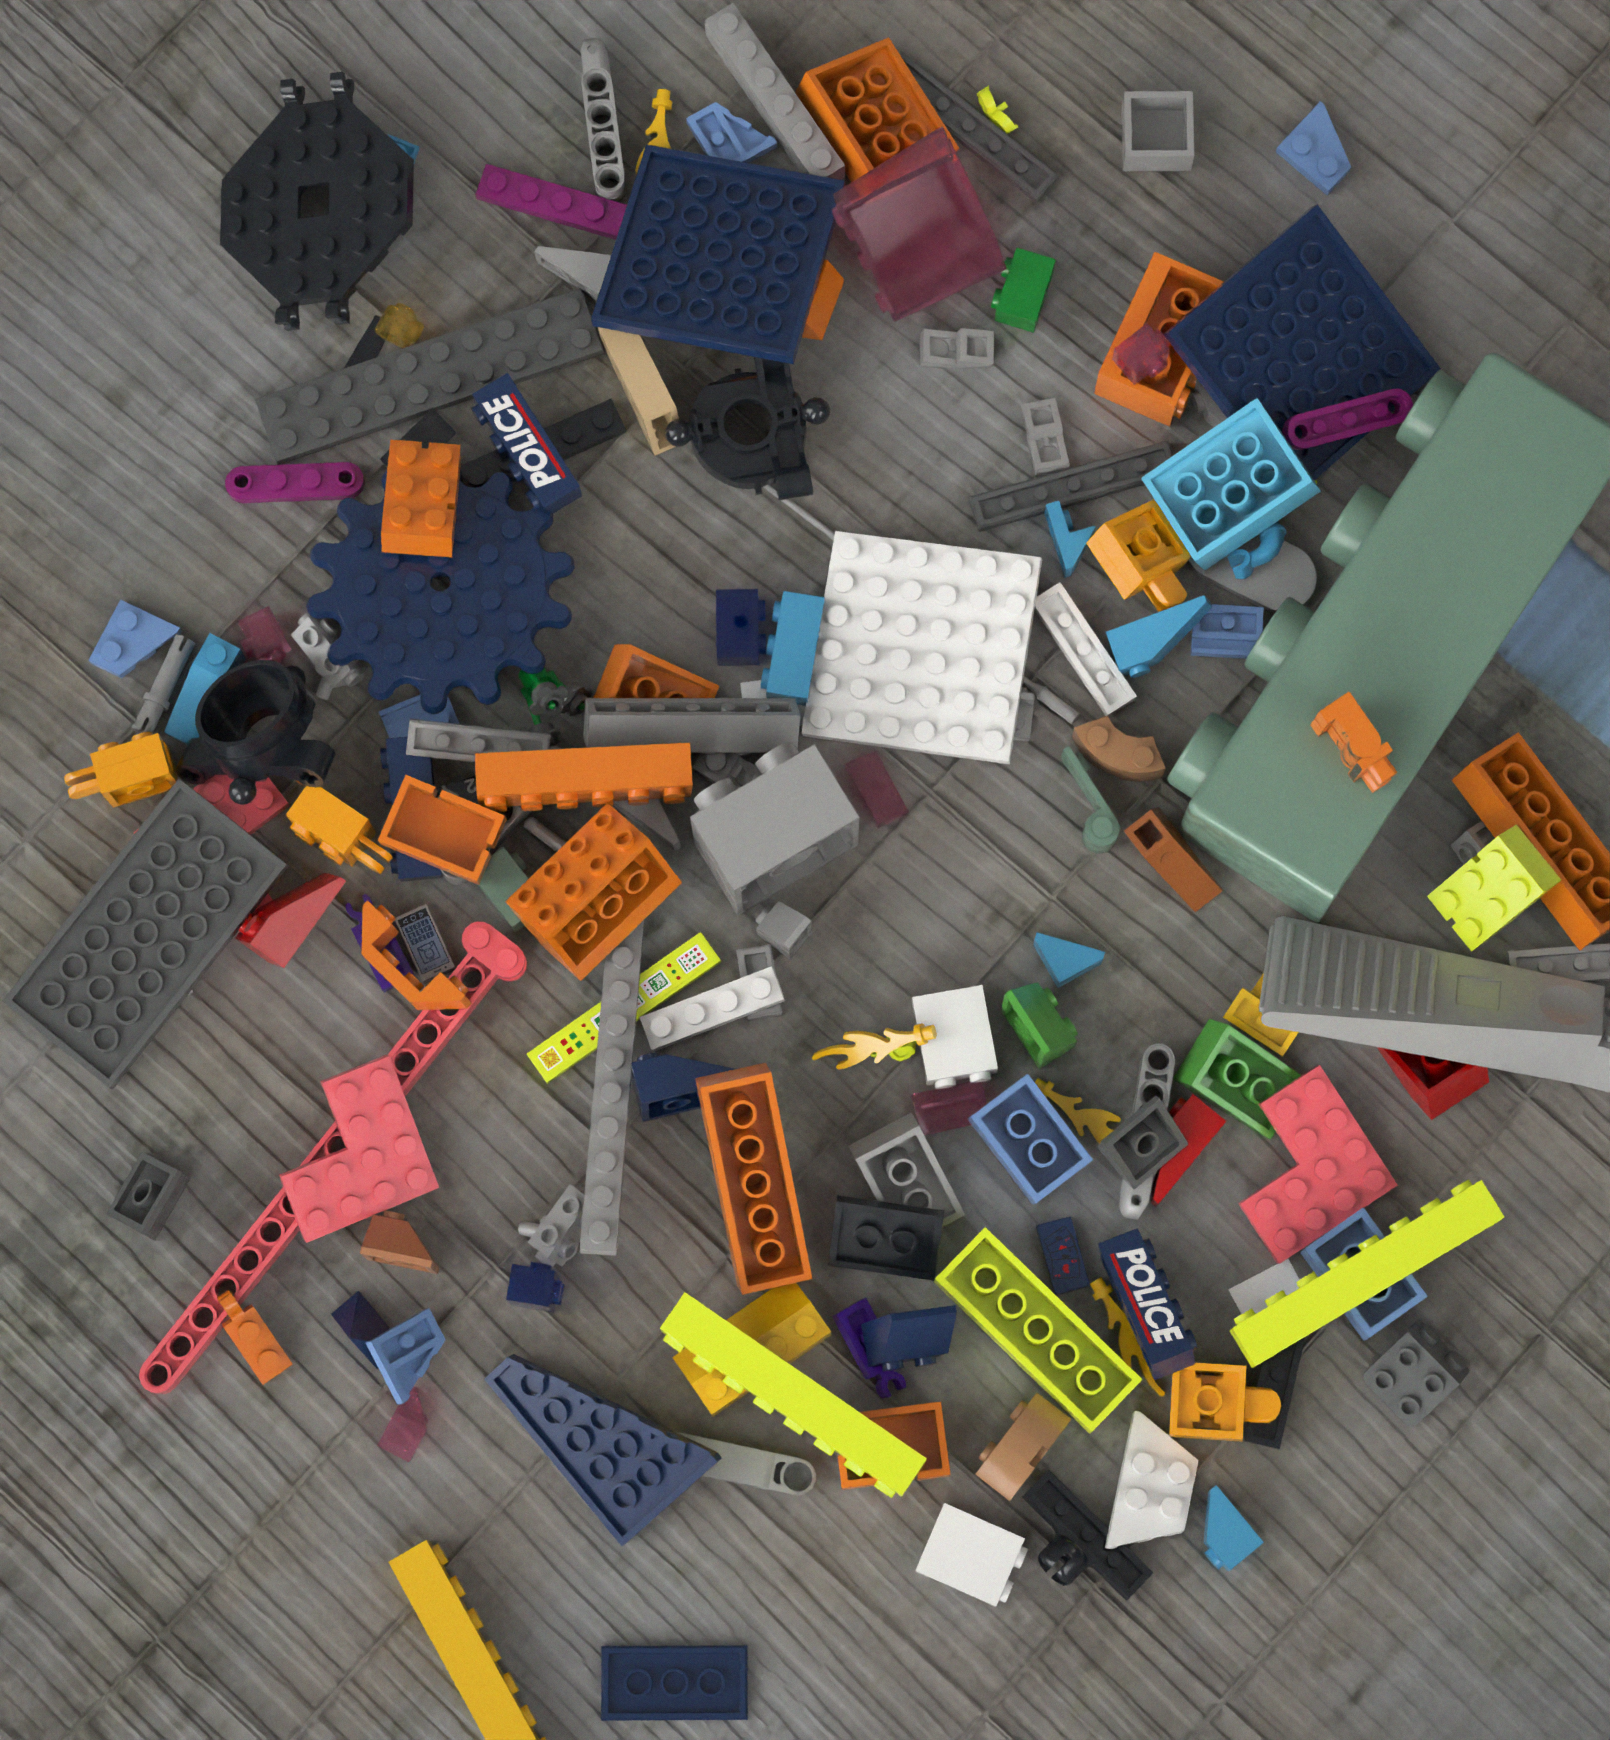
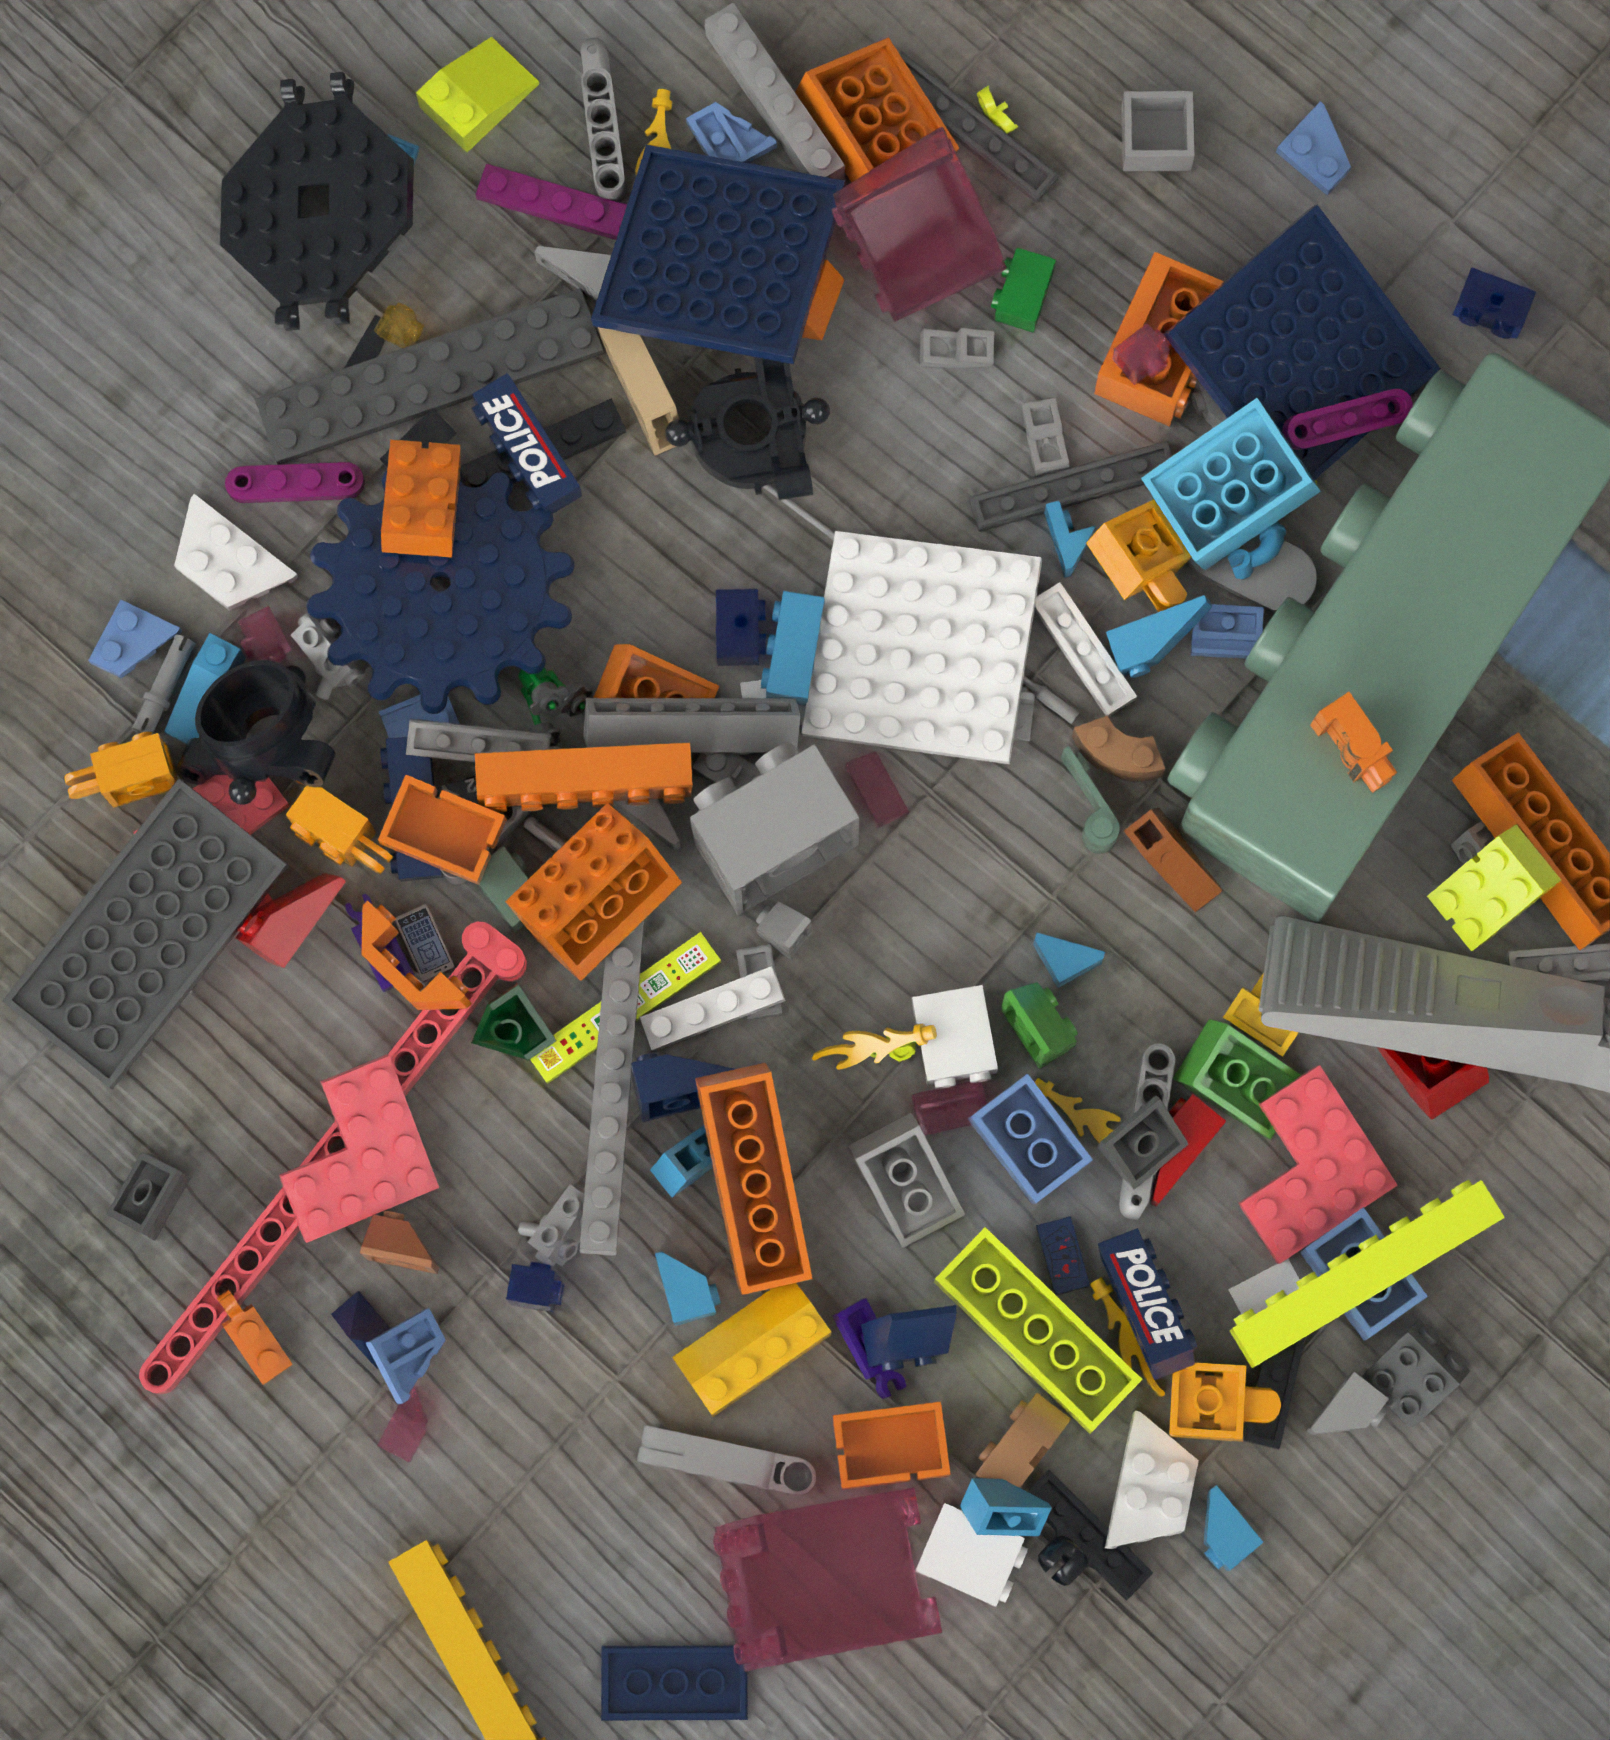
(226, 559): none -> white wing
(475, 92): none -> neon yellow slope
(513, 1026): none -> dark green slope
(609, 1455): dark blue wing -> none
(684, 1163): none -> dark azure slope
(686, 1291): none -> dark azure slope
(793, 1395): neon yellow brick -> none
(823, 1580): none -> clear pink windscreen
(886, 1238): black plate -> none
(1003, 1509): none -> dark azure slope
(1351, 1408): none -> light grey slope
(1493, 304): none -> clear blue brick

